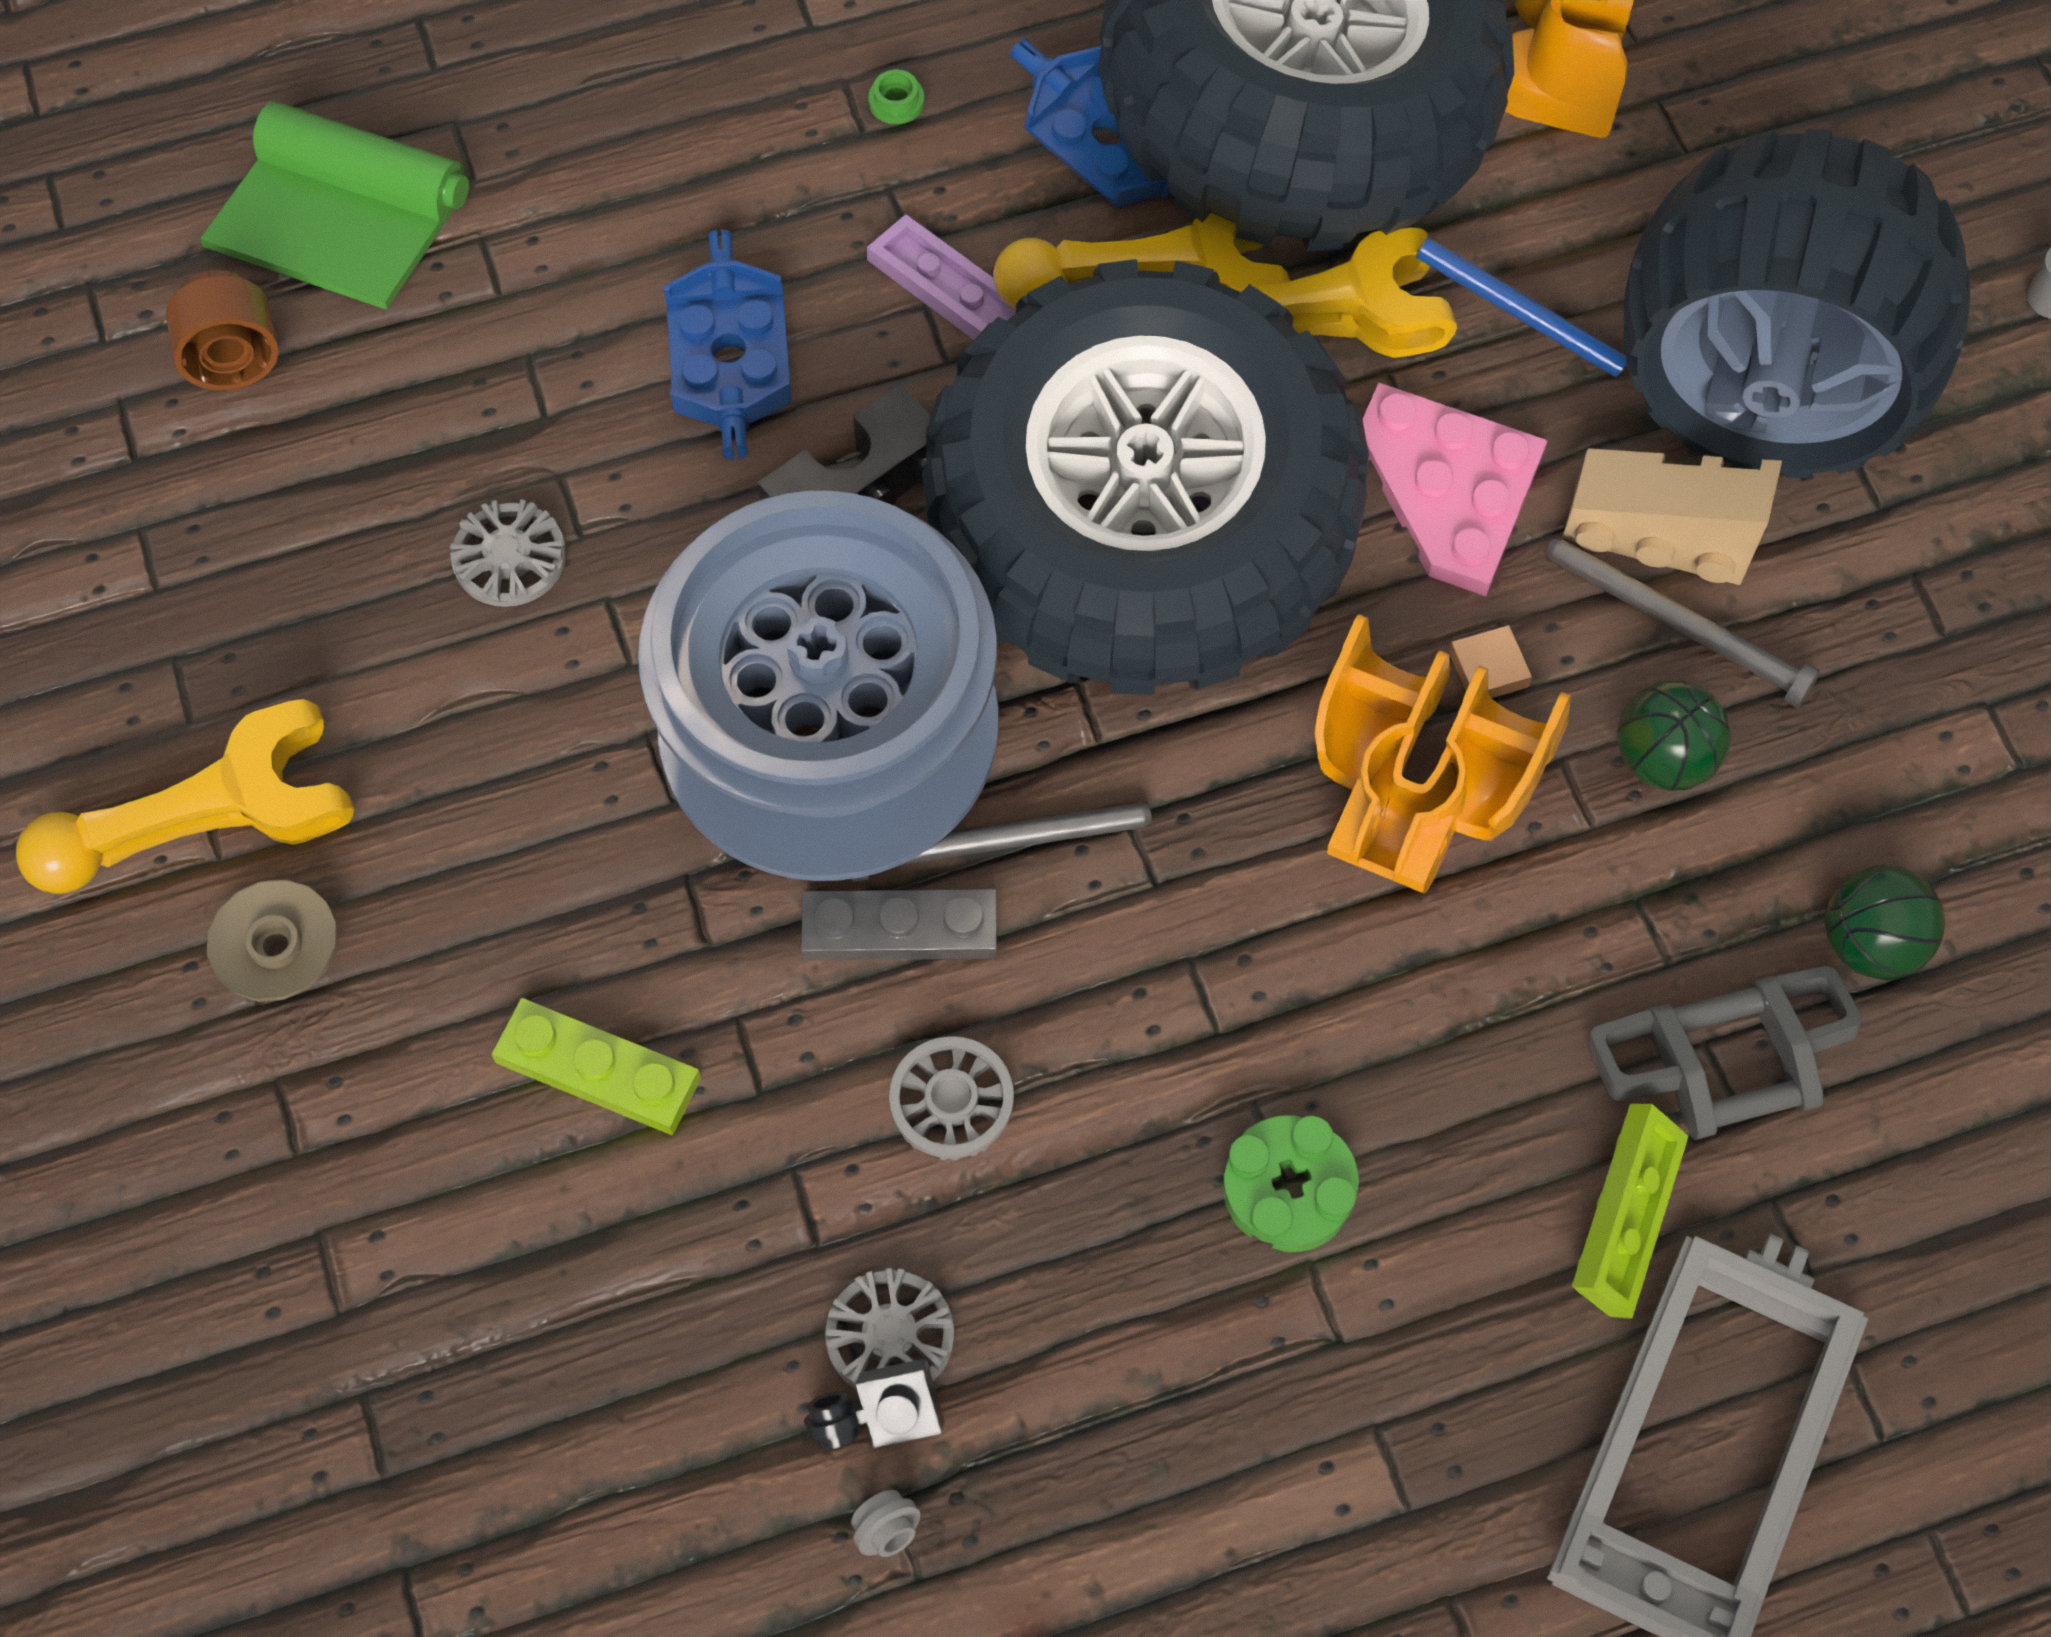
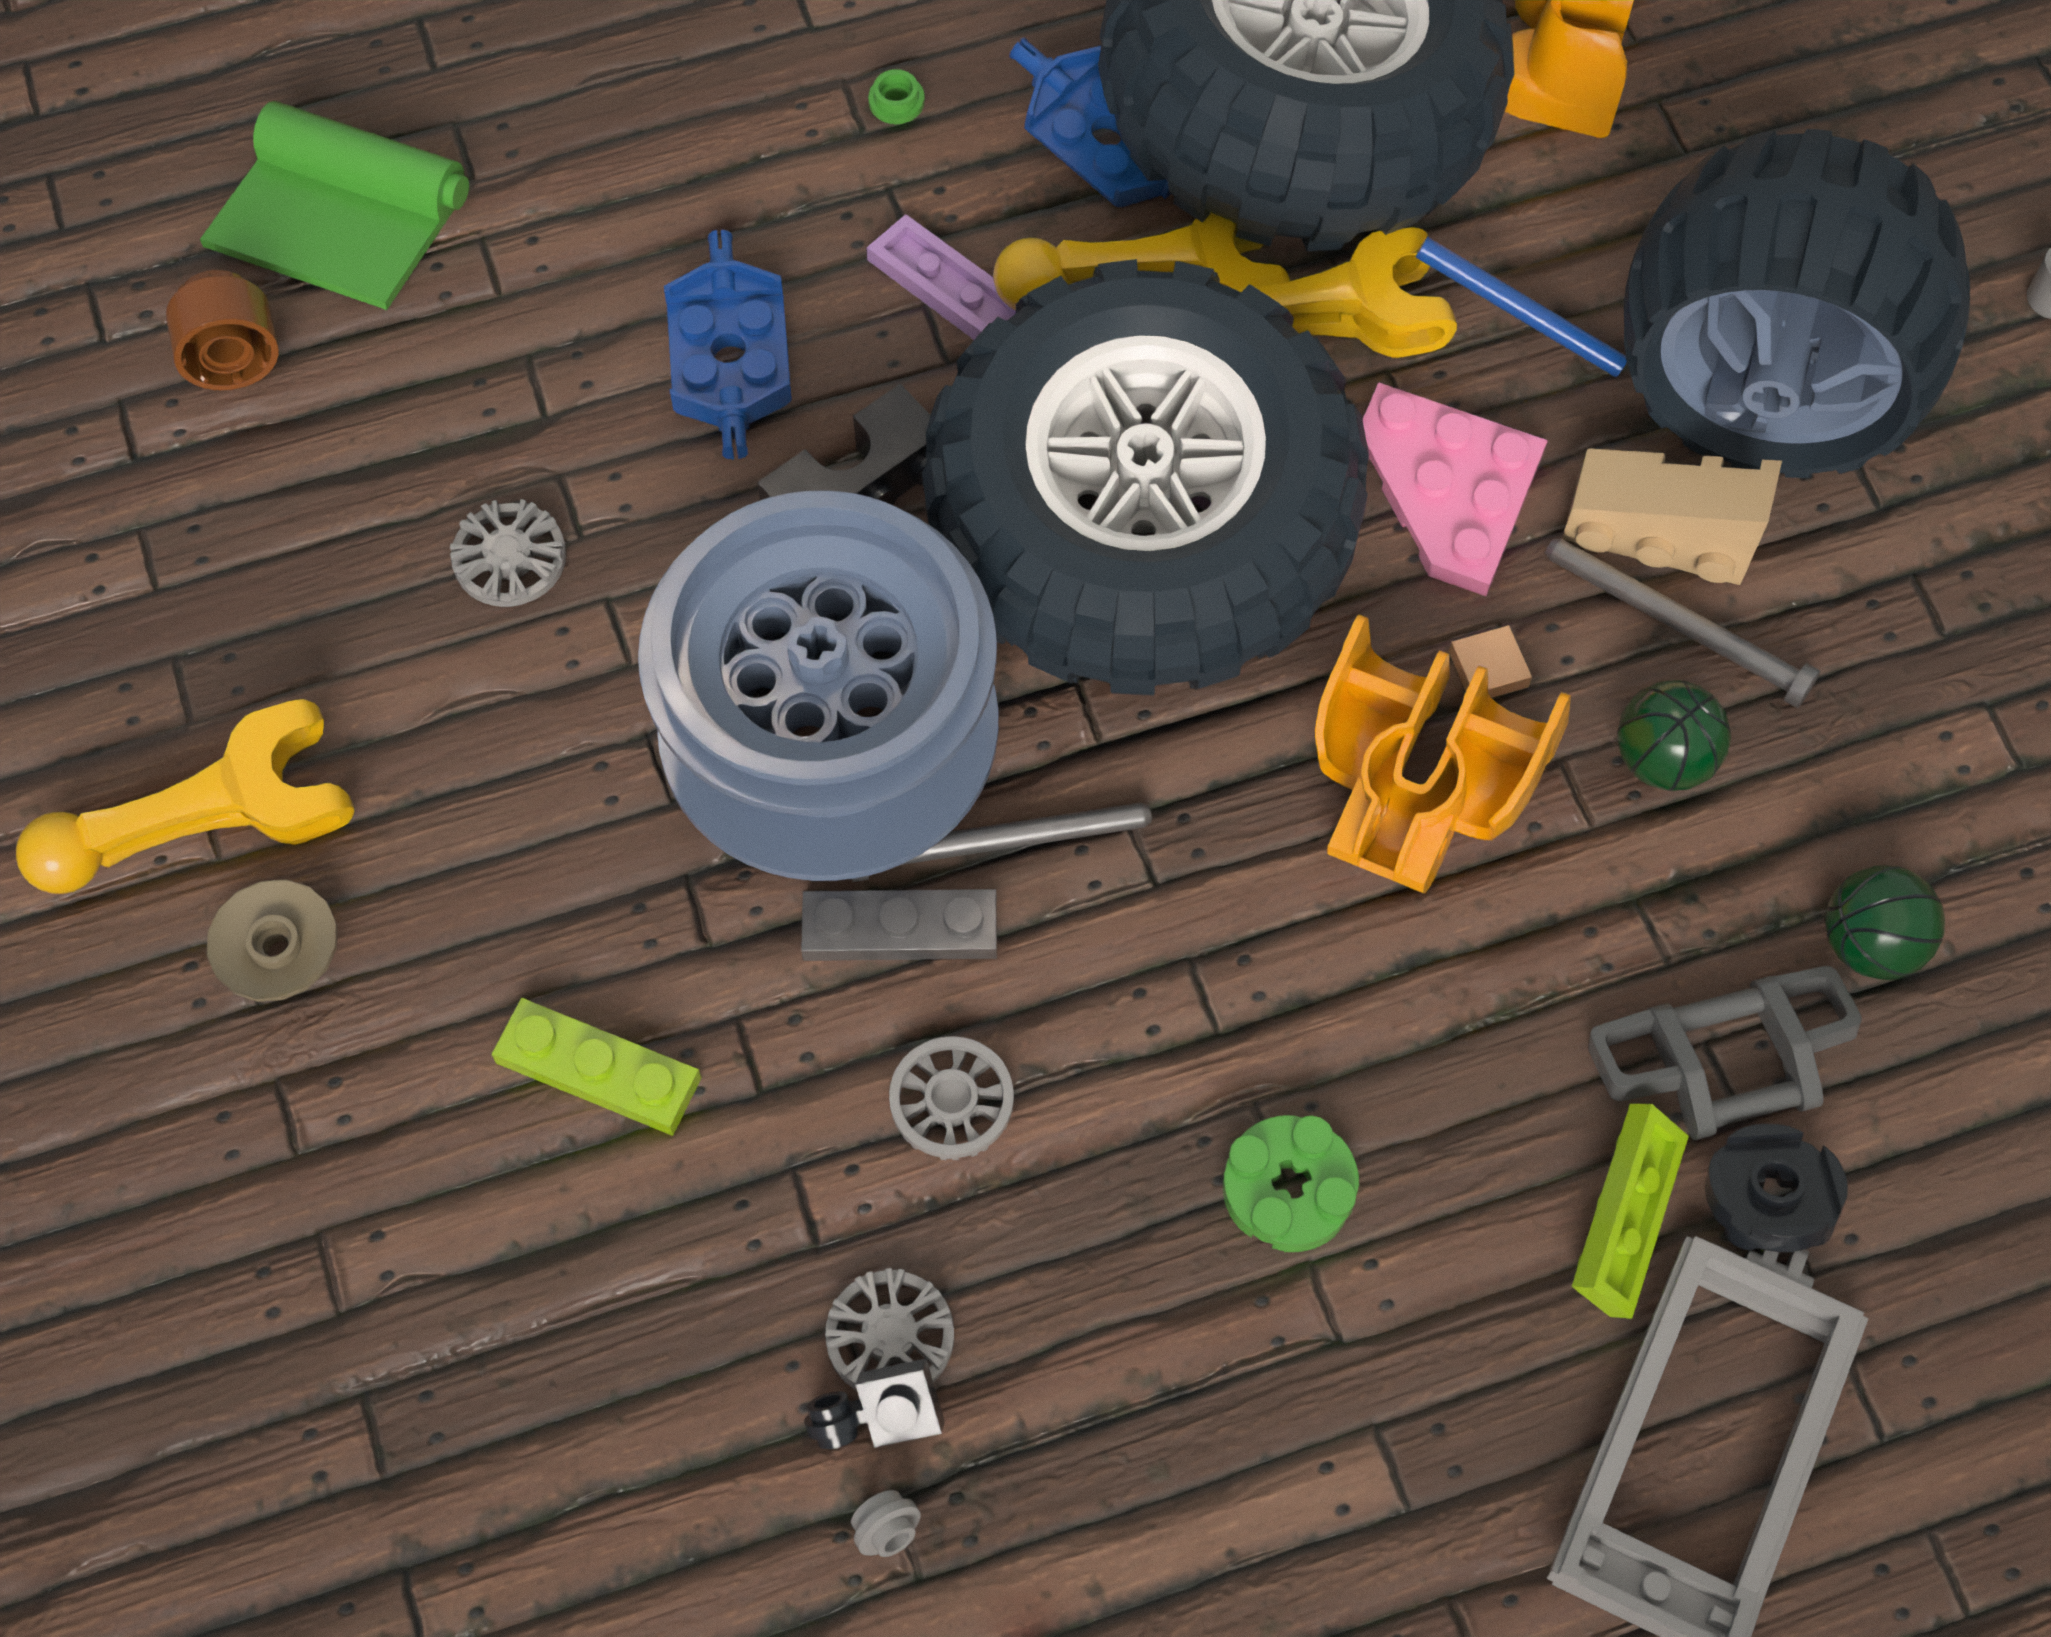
(1769, 1221): none -> black plate

